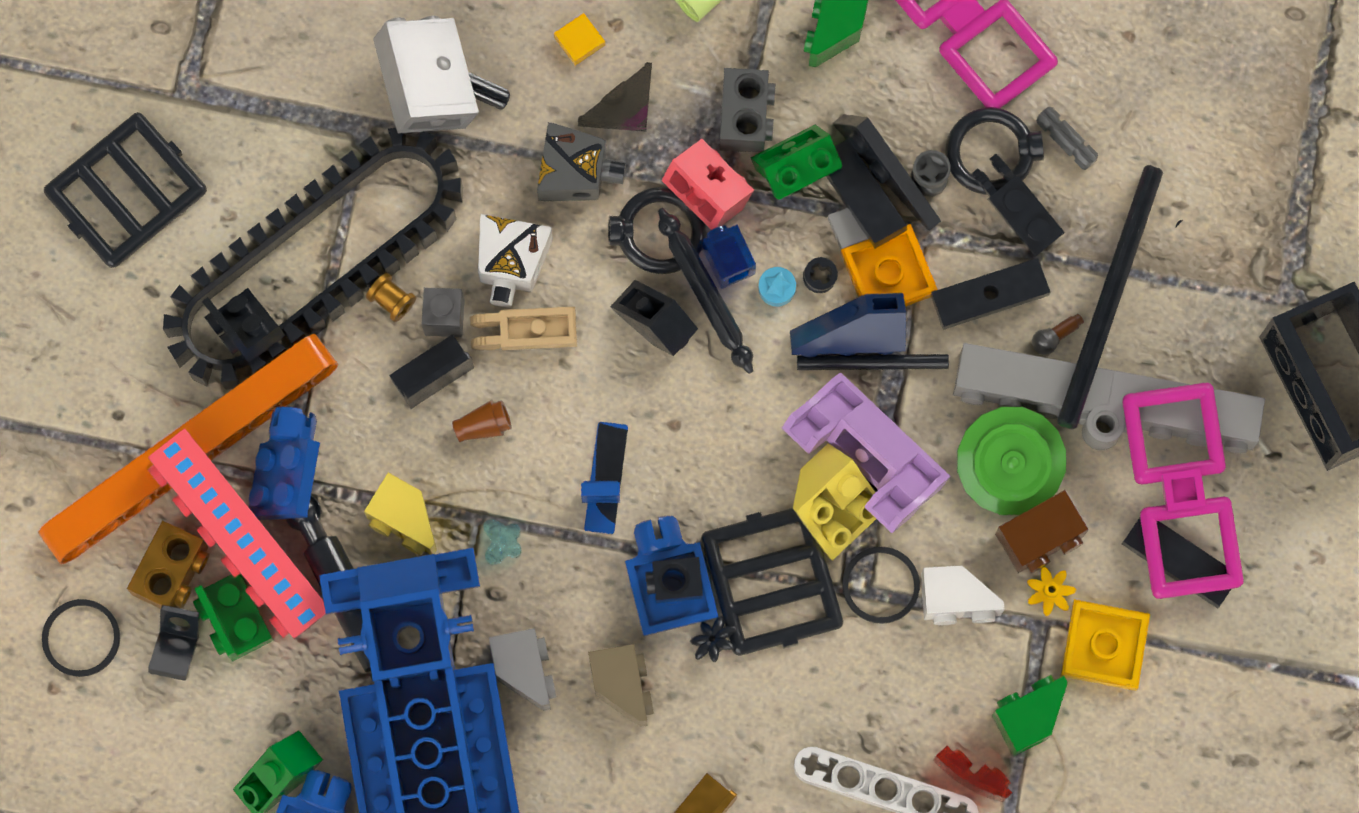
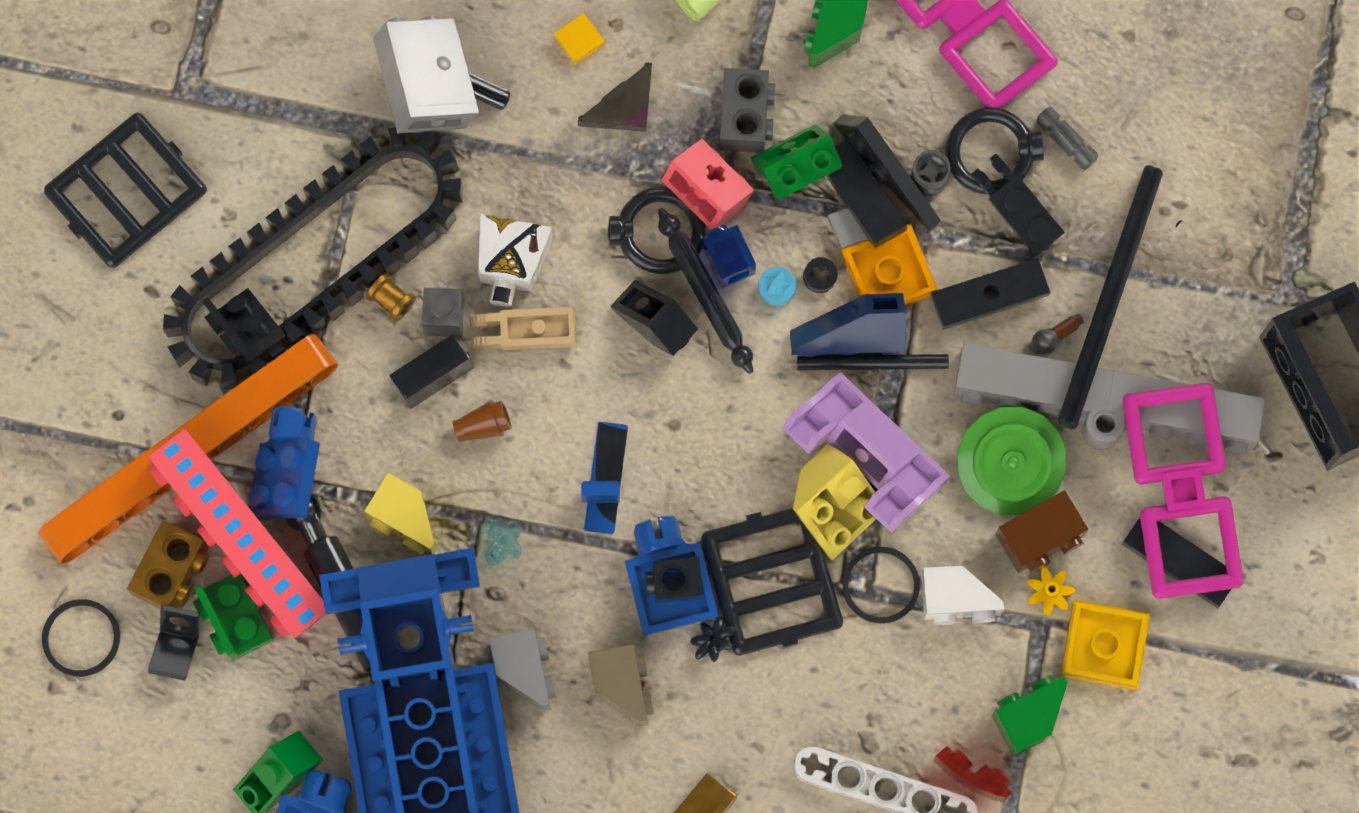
(575, 166): dark grey torso -> none

